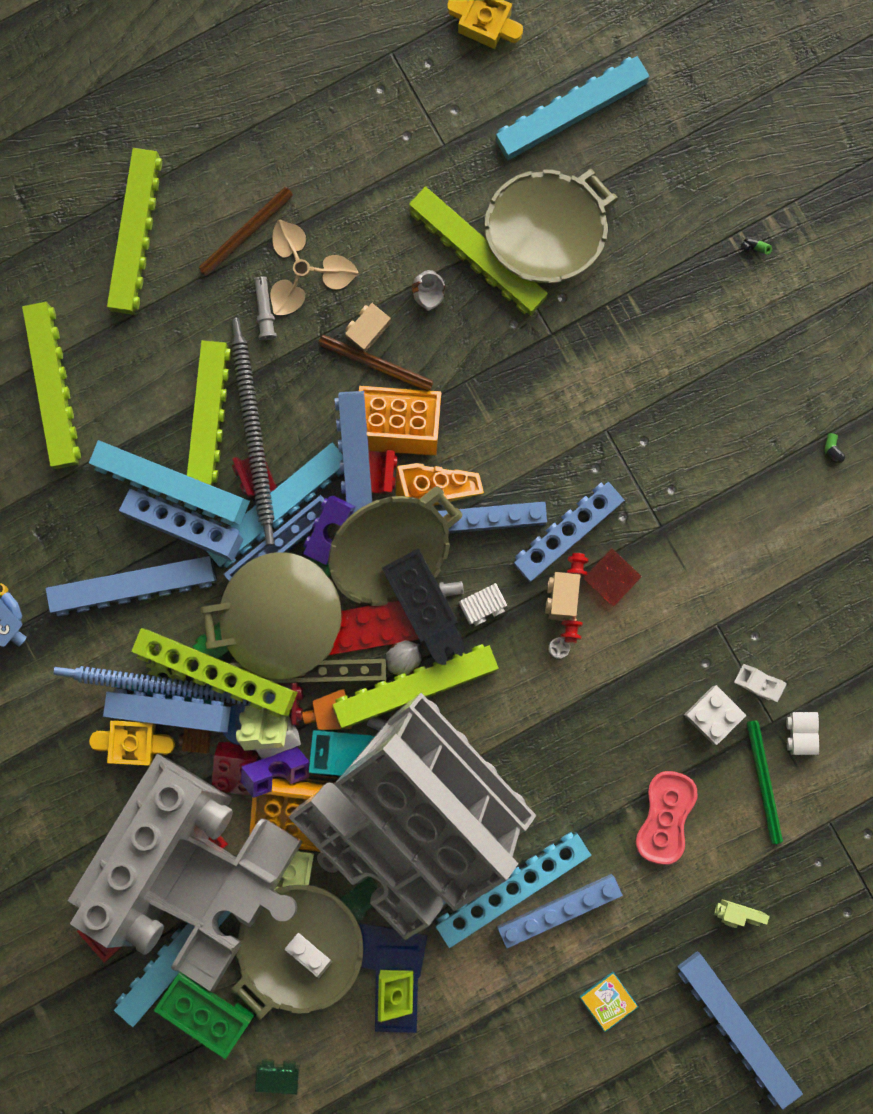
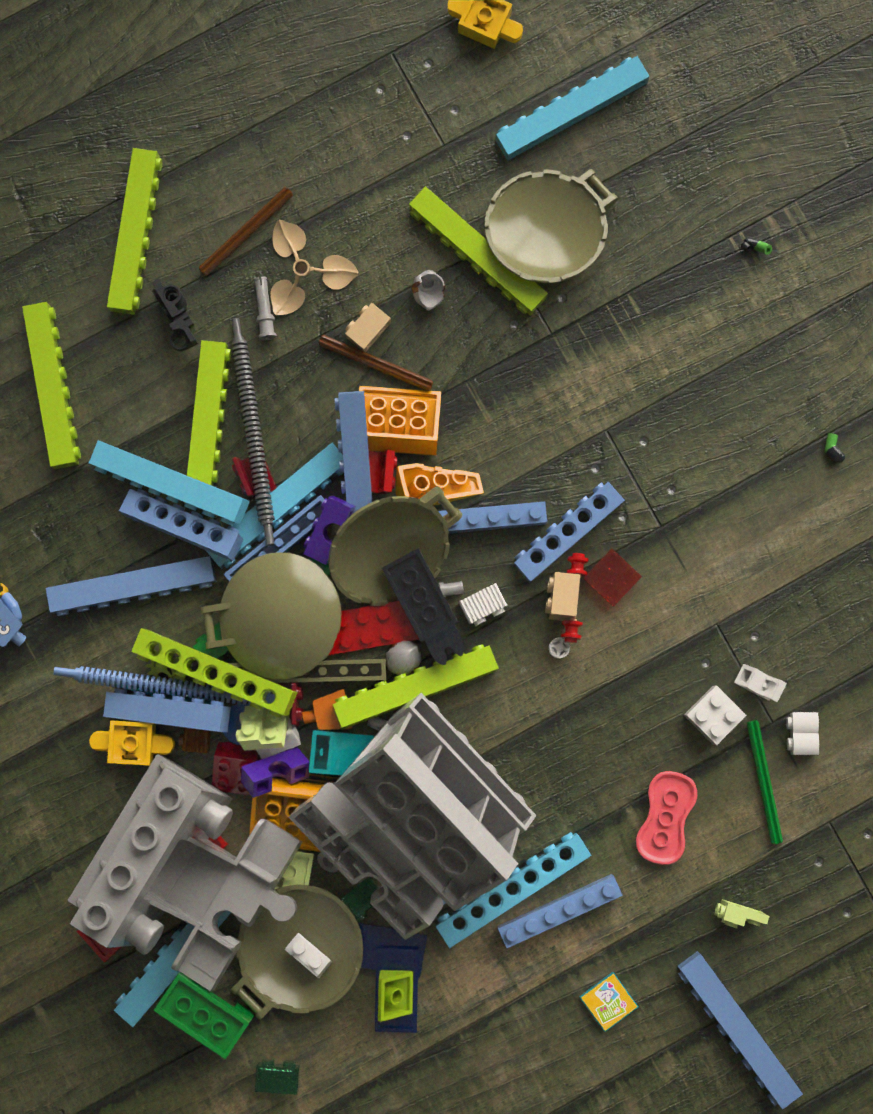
(176, 313): none -> black plate

